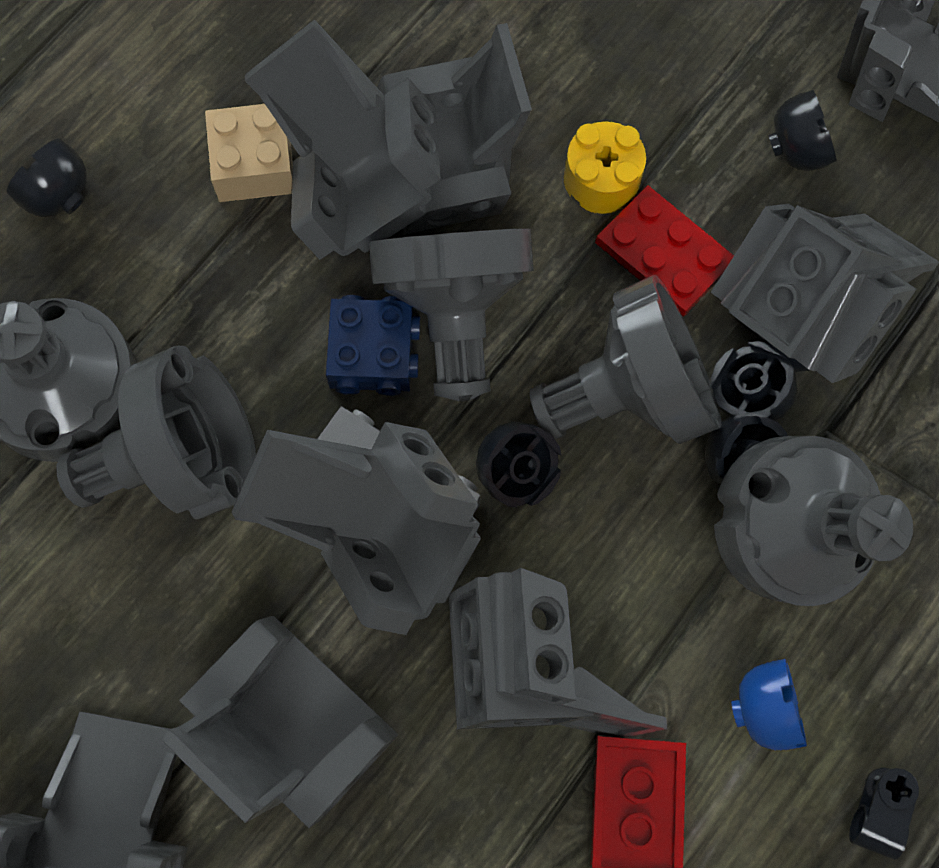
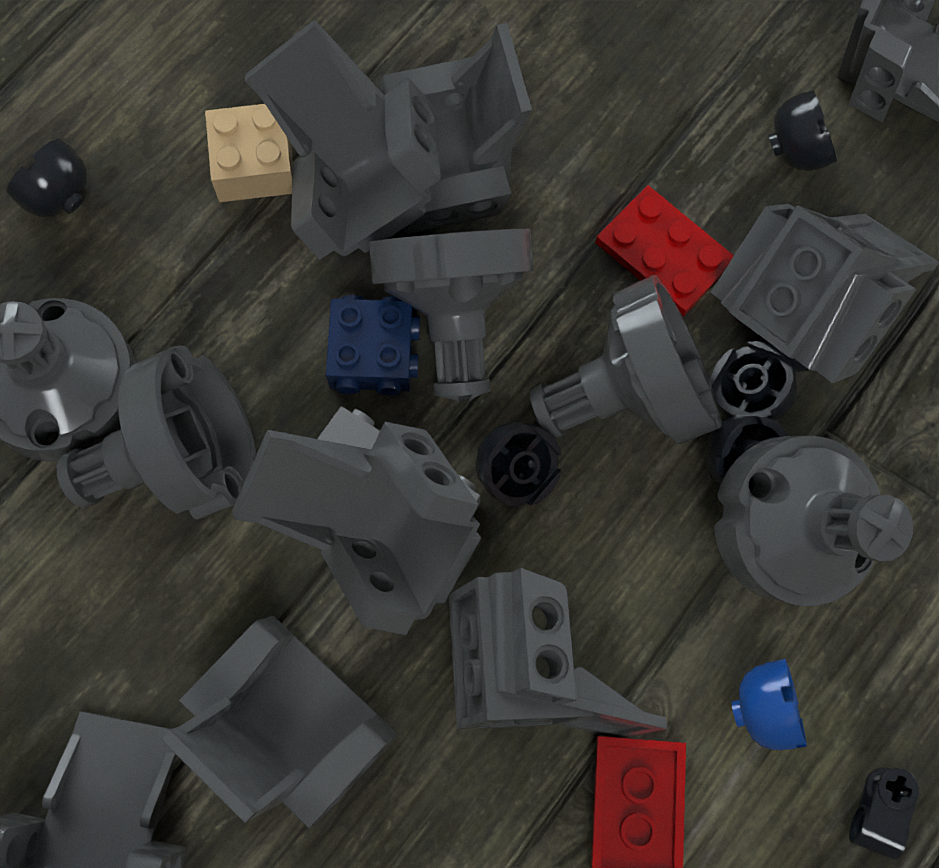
(604, 166): yellow brick -> none

